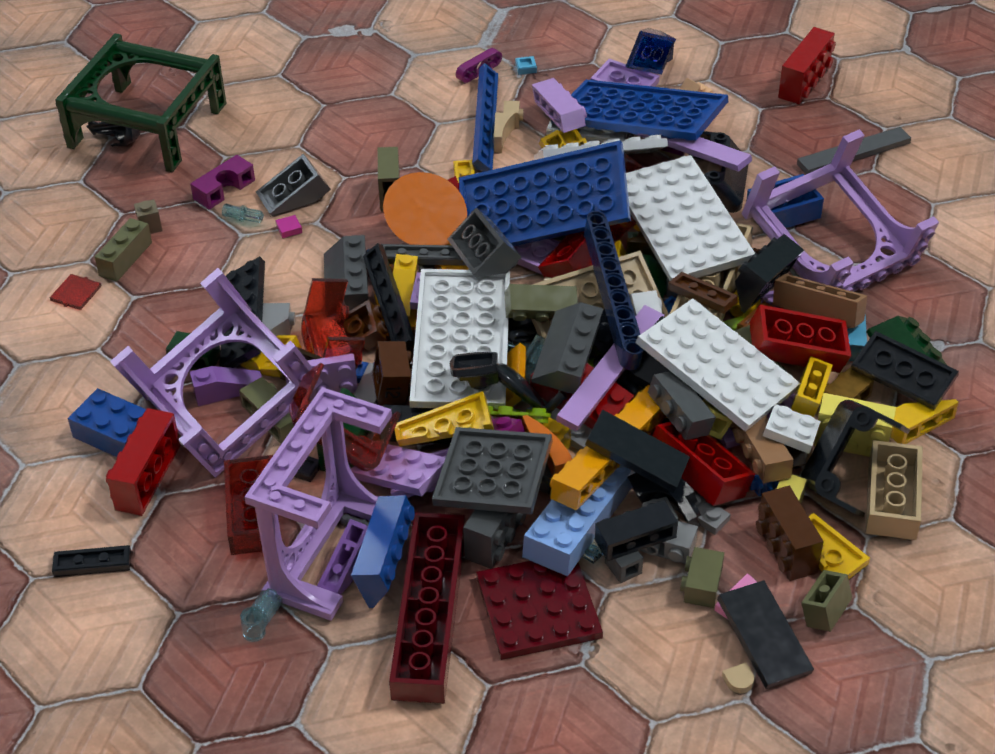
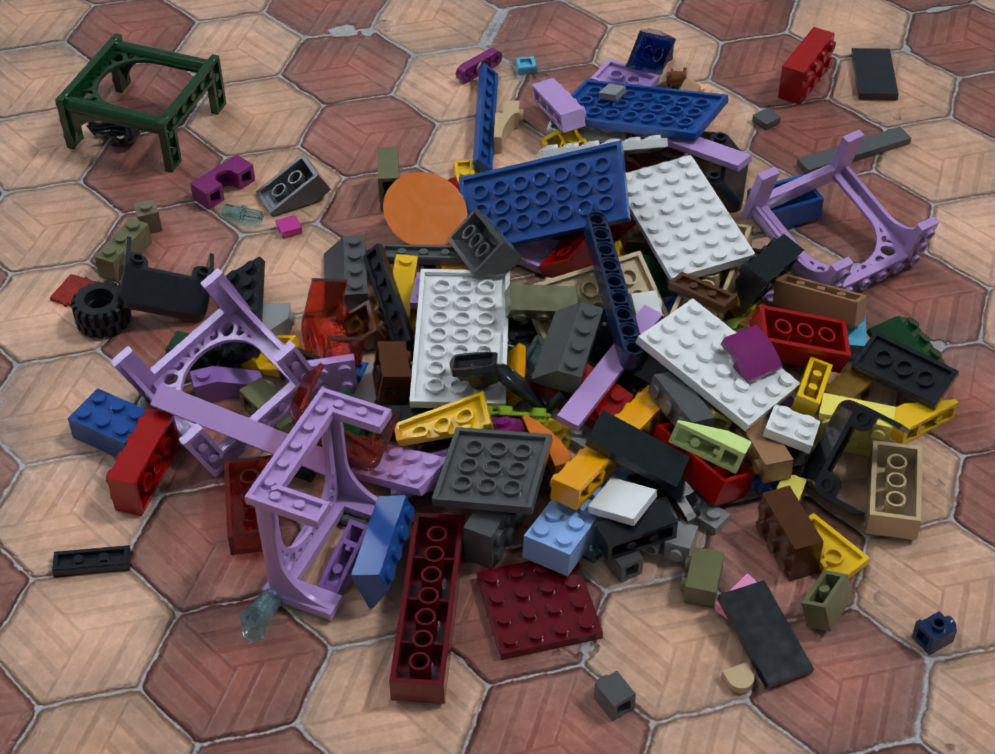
(98, 310): none -> black tyre
(161, 290): none -> black windscreen
(229, 424): none -> lavender tile
(612, 92): none -> light grey tile
(614, 695): none -> dark grey brick
(622, 501): none -> white tile
(676, 78): none -> dark orange brick
(711, 444): none -> yellowish green slope
(753, 353): none -> magenta slope
(766, 118): none -> dark grey tile
(874, 73): none -> black tile
(934, 632): none -> dark blue brick

